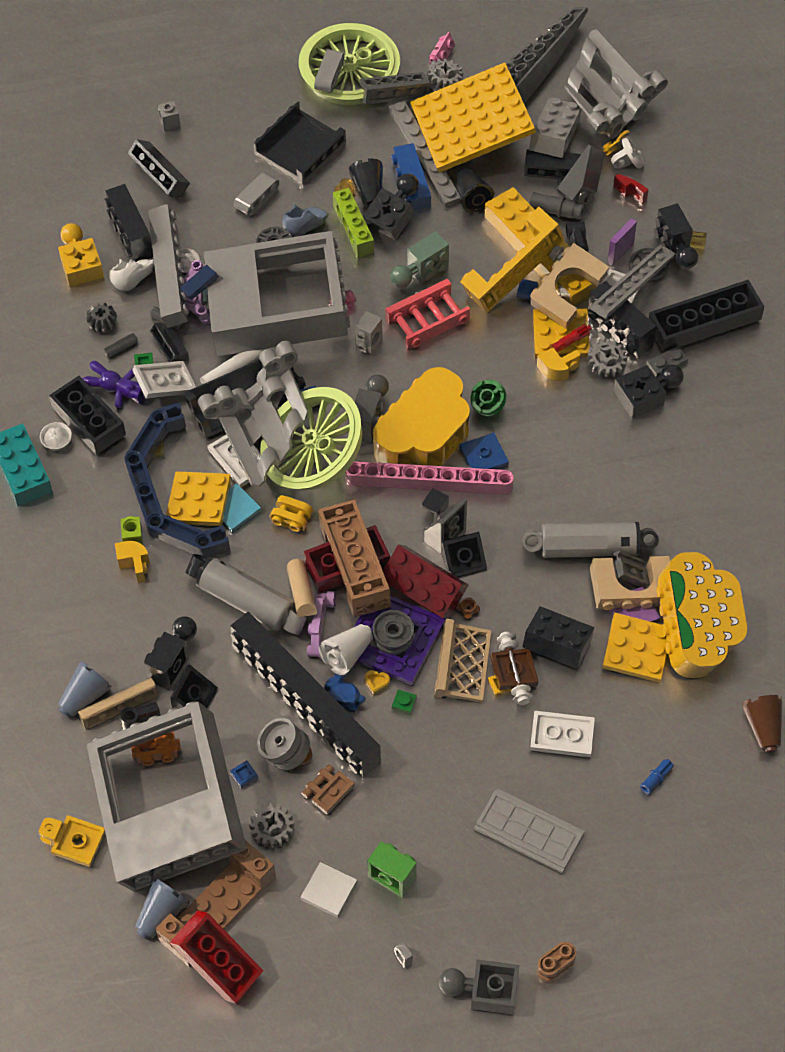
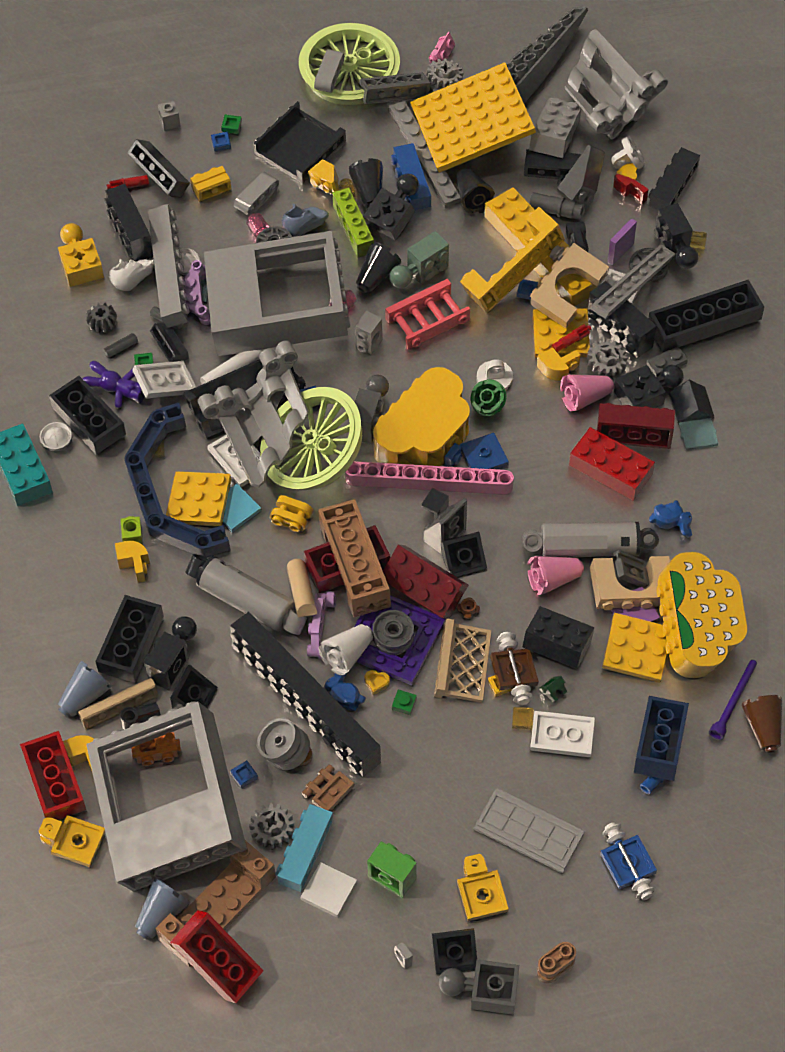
(53, 776): none -> red brick
(77, 749): none -> yellow brick
(129, 182): none -> red piece
(129, 638): none -> black brick
(199, 282): dark blue tile -> none
(210, 183): none -> yellow brick
(221, 141): none -> blue tile
(231, 124): none -> green plate
(256, 223): none -> clear pink brick
(304, 848): none -> medium azure brick
(324, 176): none -> yellow slope
(376, 267): none -> black cone
(453, 456): none -> blue plate
(454, 950): none -> black slope
(478, 880): none -> yellow plate
(497, 371): none -> white tile
(522, 718): none -> clear yellow tile
(551, 686): none -> dark green tile
(552, 572): none -> bright pink cone
(584, 390): none -> bright pink cone
(611, 147): yellow plate -> none
(611, 463): none -> red brick
(628, 170): none -> yellow tile
(628, 861): none -> blue plate
(637, 425): none -> dark red brick
(661, 738): none -> dark blue brick
(670, 516): none -> blue animal
(674, 179): none -> black brick
(690, 402): none -> black slope
(698, 434): none -> clear light blue piece
(718, 729): none -> dark purple piece

